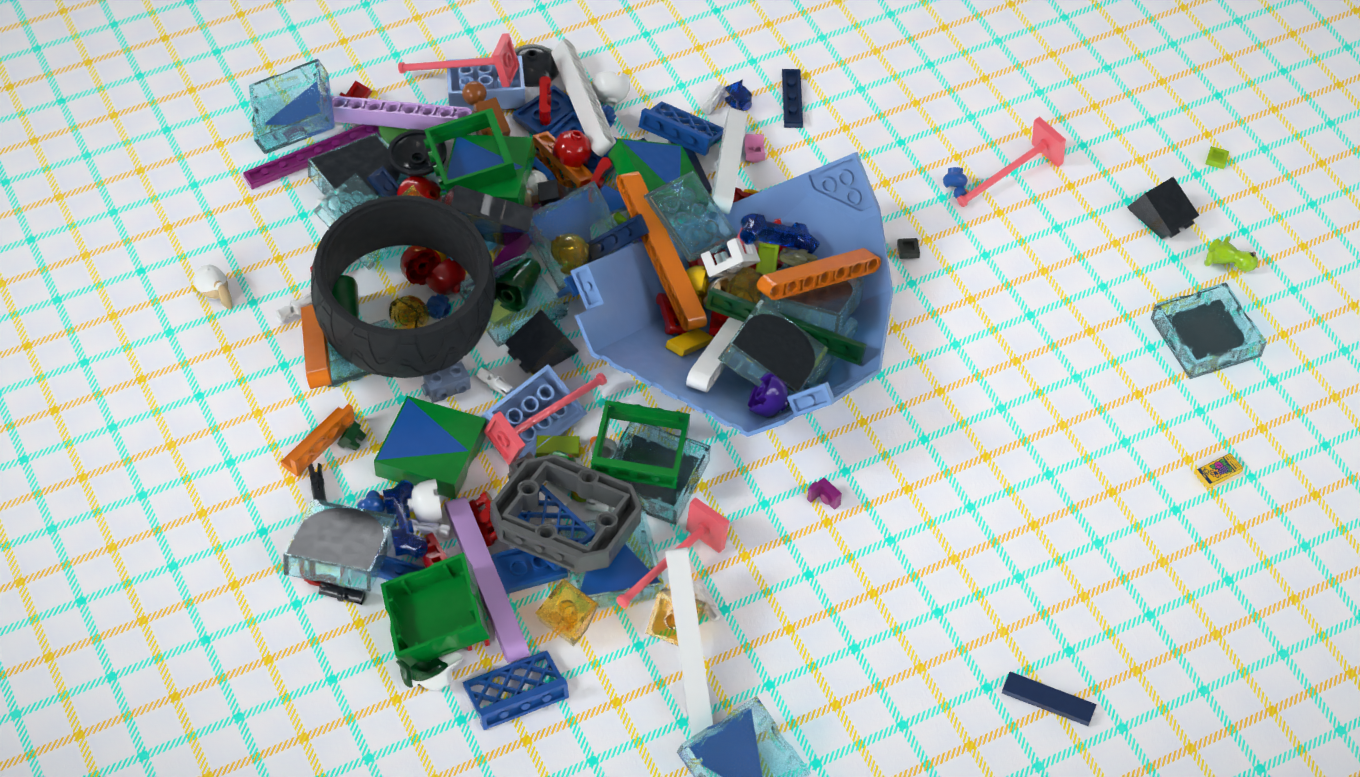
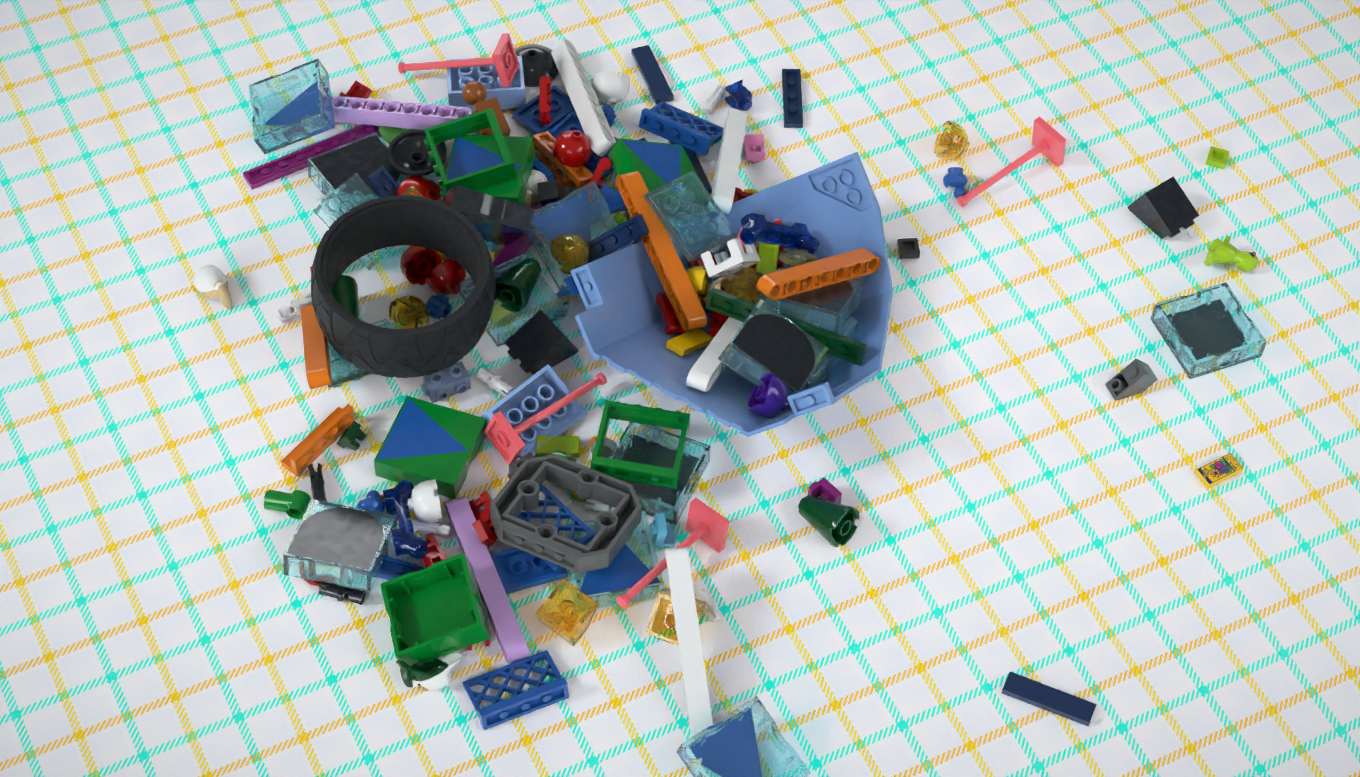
(292, 503): none -> green piece
(484, 533): none -> red tile
(652, 74): none -> dark blue tile
(662, 534): none -> medium azure bracket
(829, 519): none -> dark green cone
(952, 141): none -> clear yellow cylinder
(1131, 380): none -> dark grey slope

